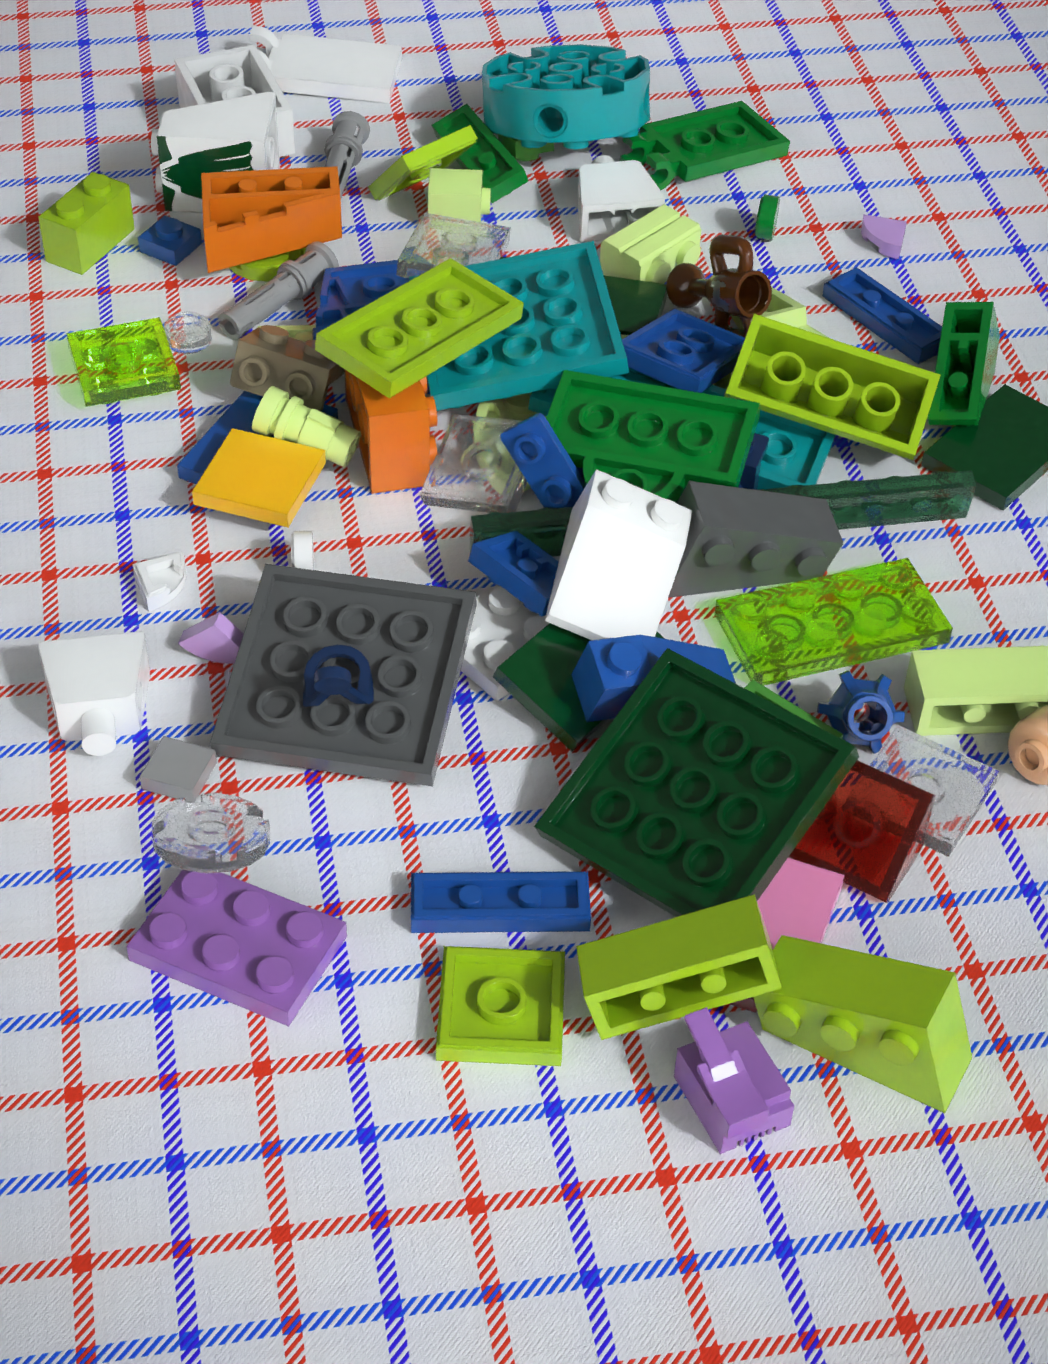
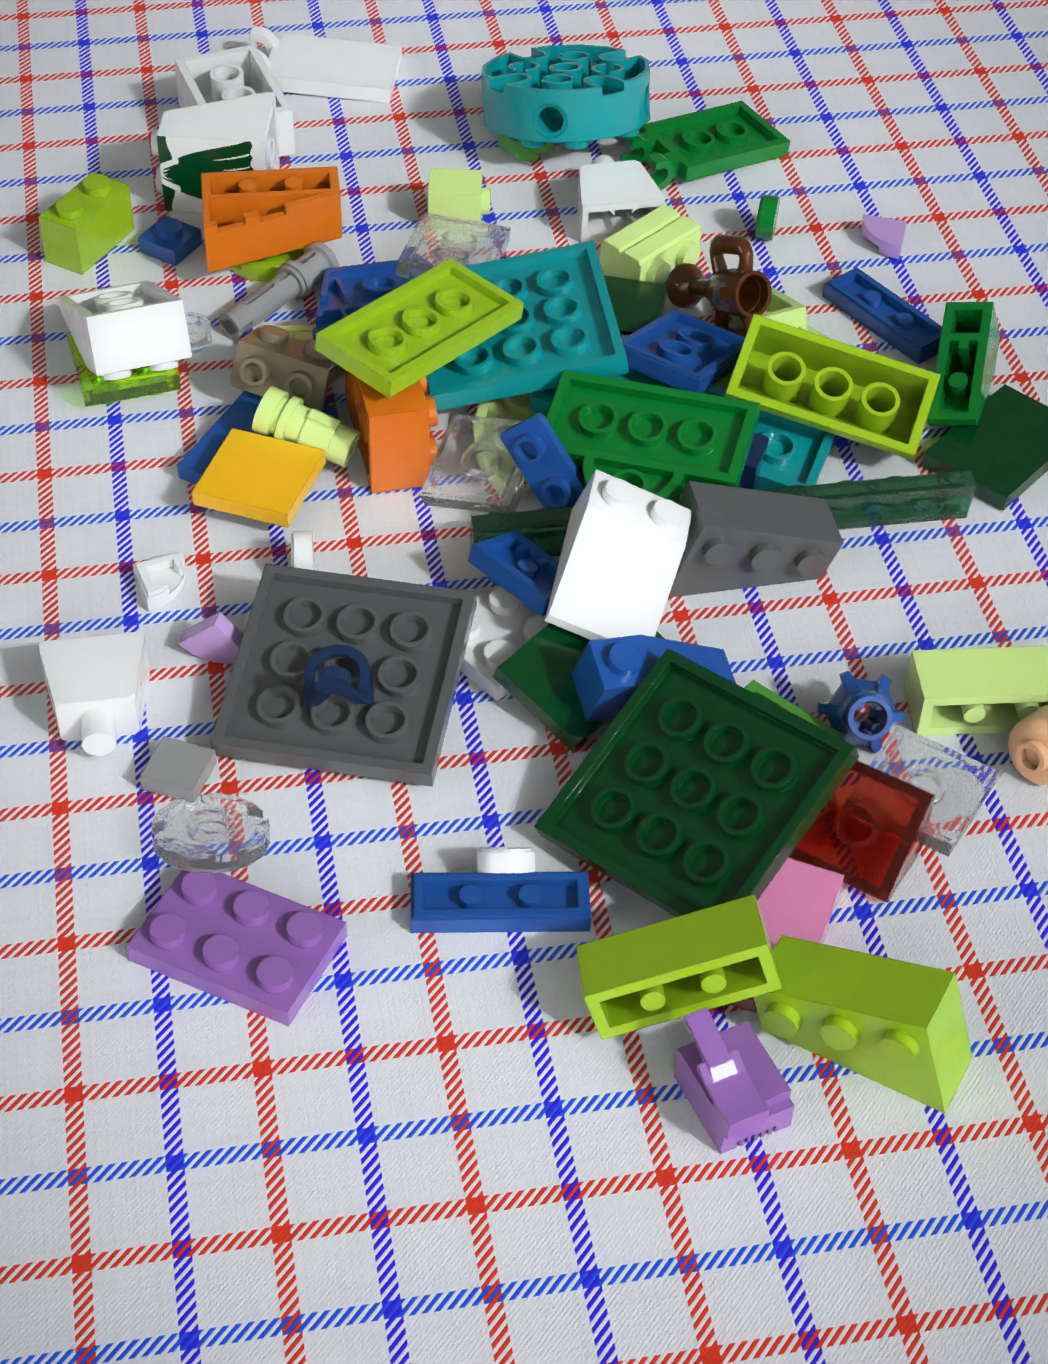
(127, 328): none -> white slope
(345, 148): light grey pin -> none
(416, 164): lime tile -> none
(499, 167): green plate -> none
(501, 1006): lime tile -> none
(506, 860): none -> white tile
(832, 622): clear neon green plate -> none

